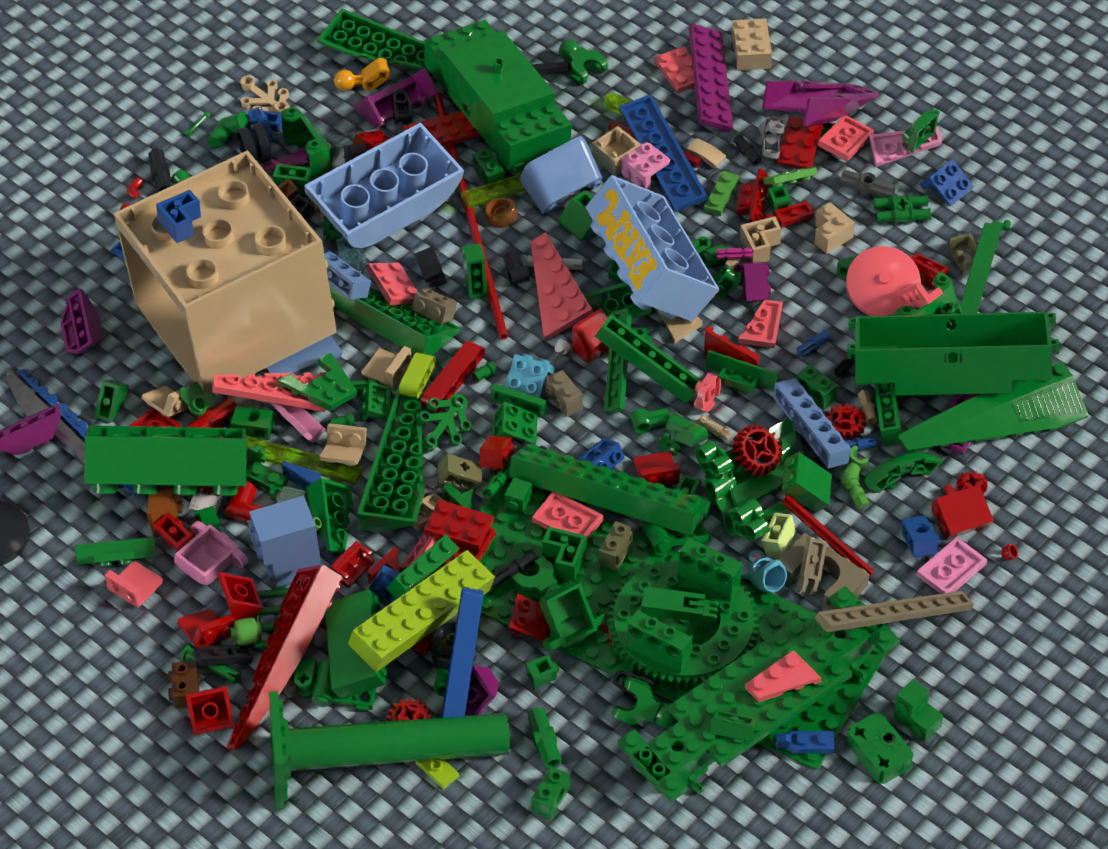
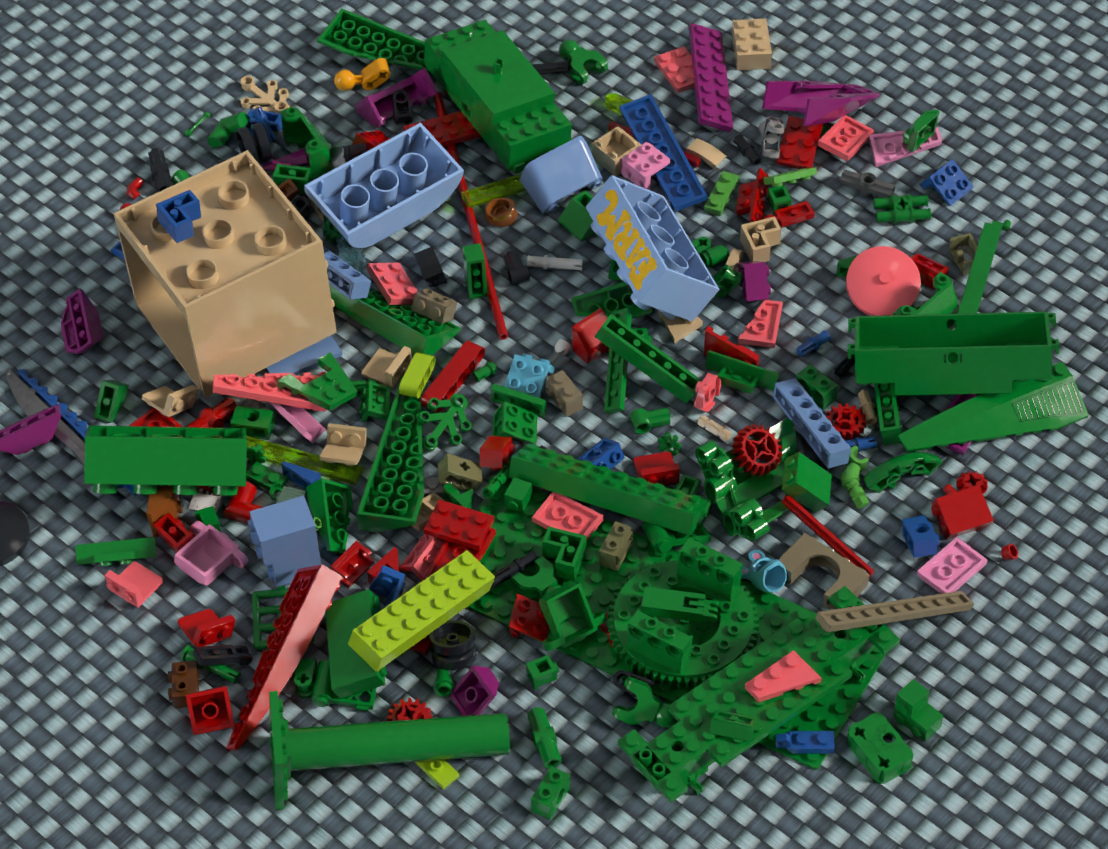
(195, 397): green plate -> none
(240, 595): red slope -> none
(246, 631): bright green head -> none
(344, 420): green pin -> none
(423, 567): green brick -> none
(462, 652): blue beam -> none
(487, 167): green brick -> none
(558, 293): coral wing -> none
(686, 430): green brick -> none
(734, 253): dark pink axle -> none
(780, 535): yellowish green brick -> none
(811, 565): dark tan hinge -> none
(833, 228): tan brick -> none
(916, 295): coral fence -> none
(949, 308): green gear -> none

